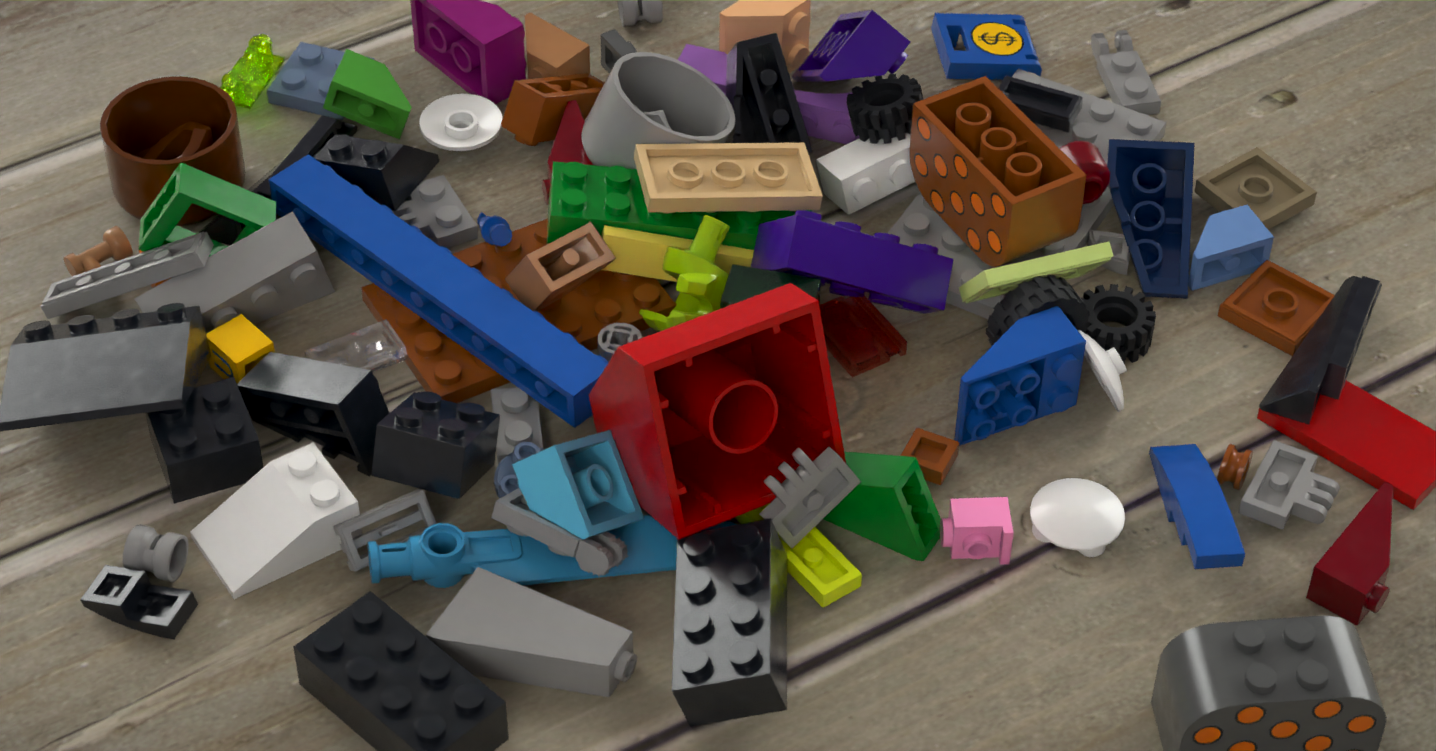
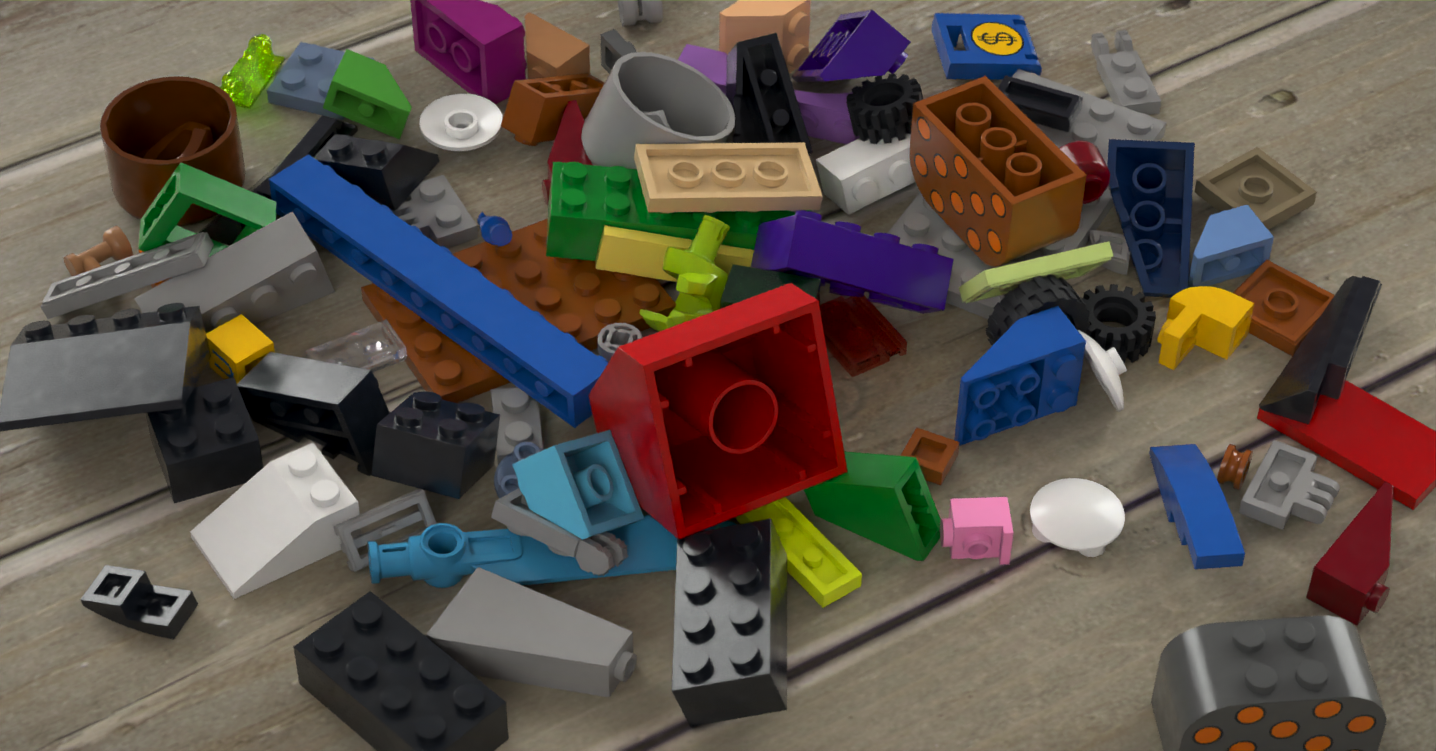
(155, 552): light grey wheel -> none
(559, 267): medium nougat slope -> none
(807, 493): light grey hinge -> none
(1203, 318): none -> yellow brick

